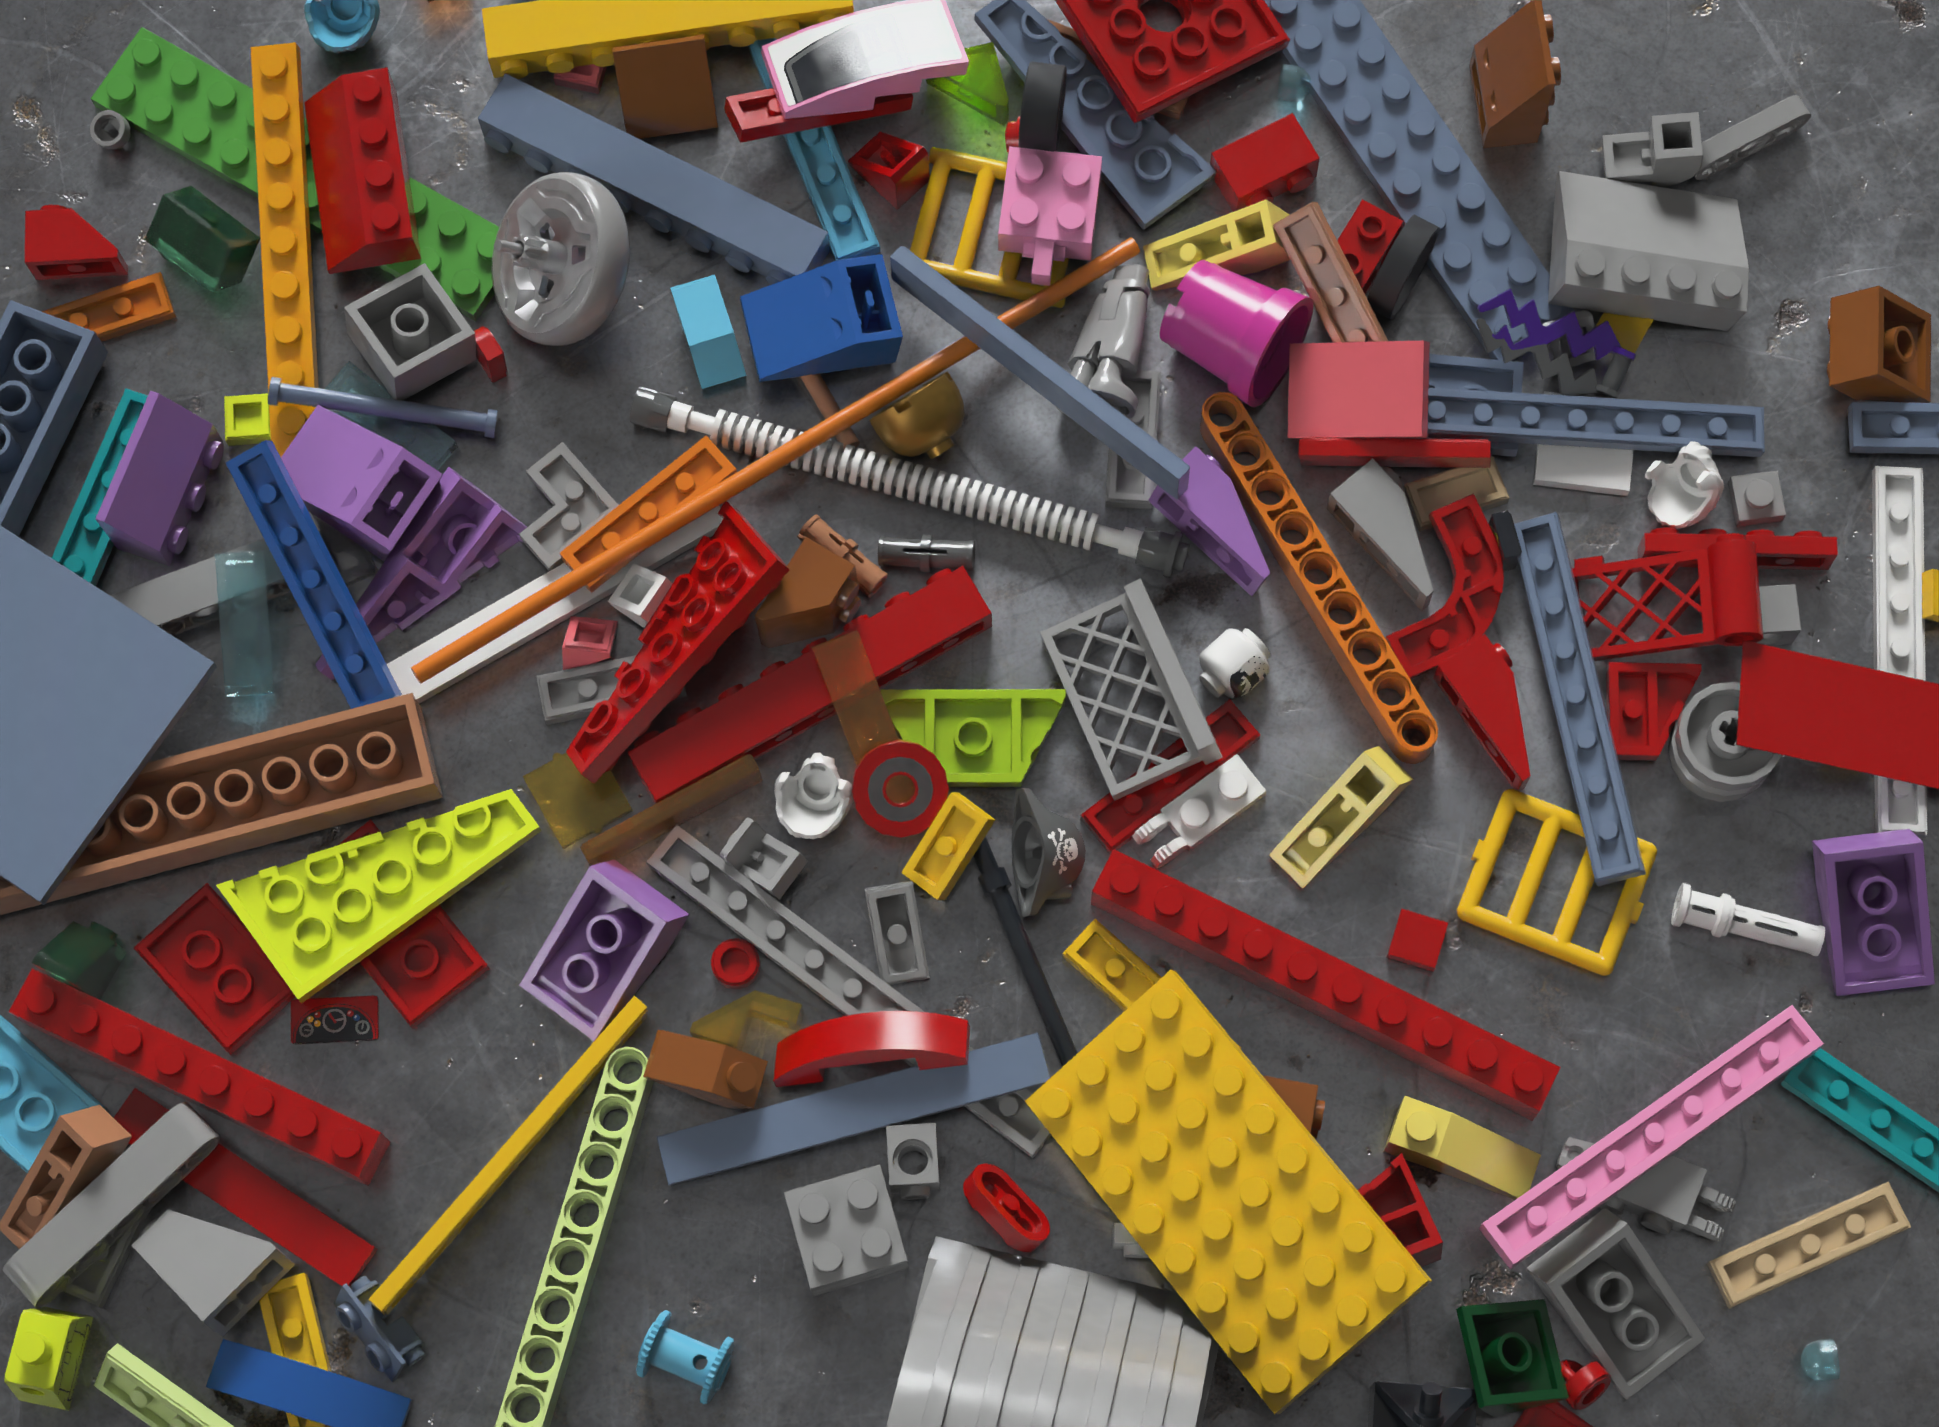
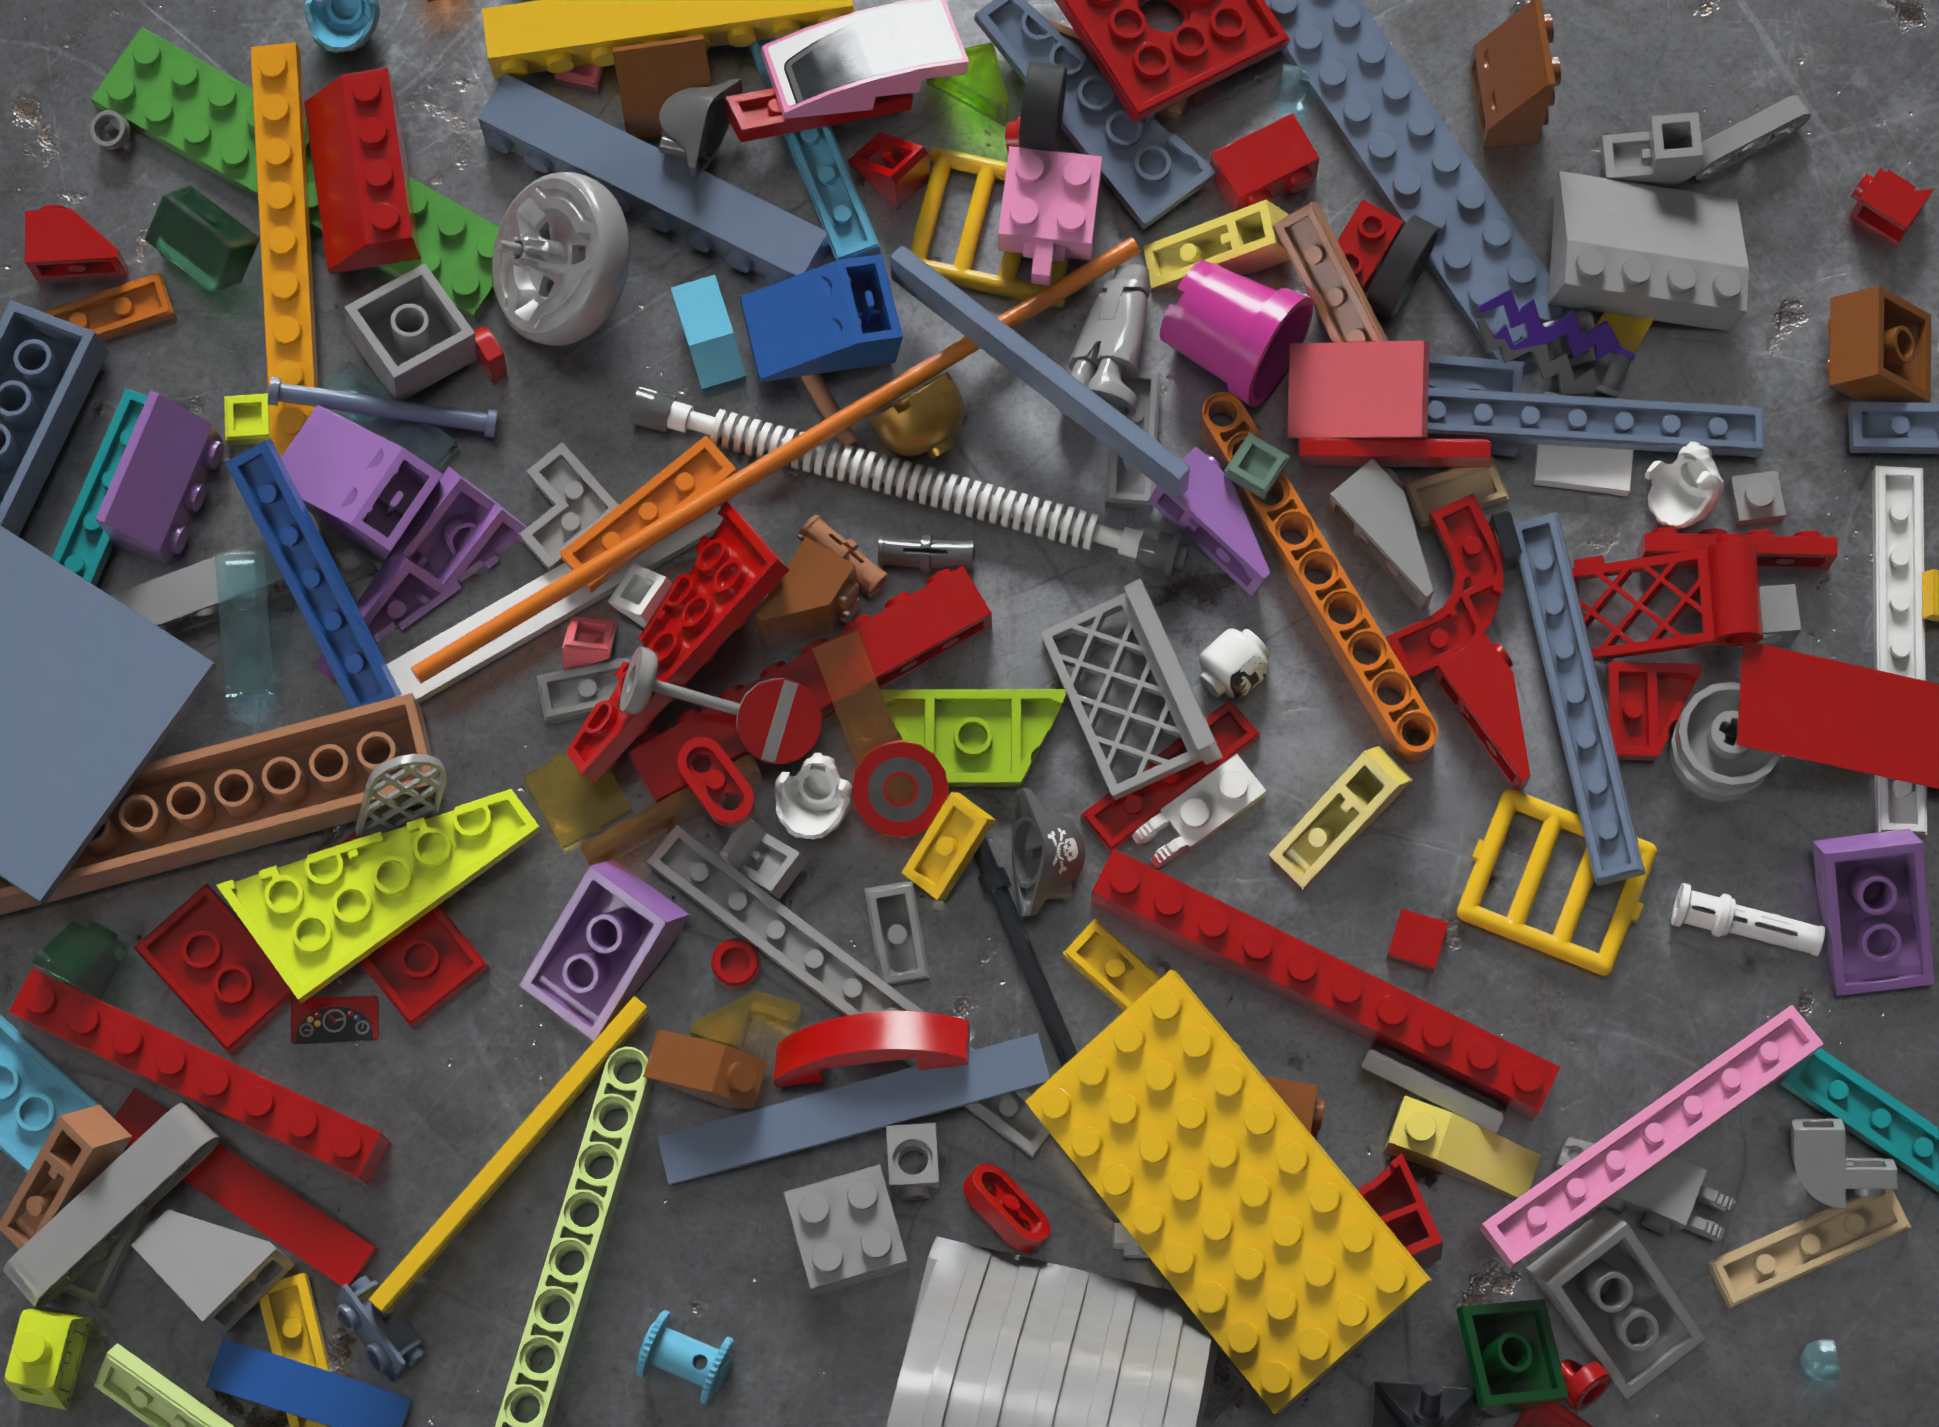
(409, 765): none -> light grey window
(696, 123): none -> dark grey hat
(717, 783): none -> red plate
(773, 721): none -> piece
(1256, 466): none -> sand green tile
(1434, 1087): none -> light grey tile
(1824, 1170): none -> light grey brick
(1888, 204): none -> red window

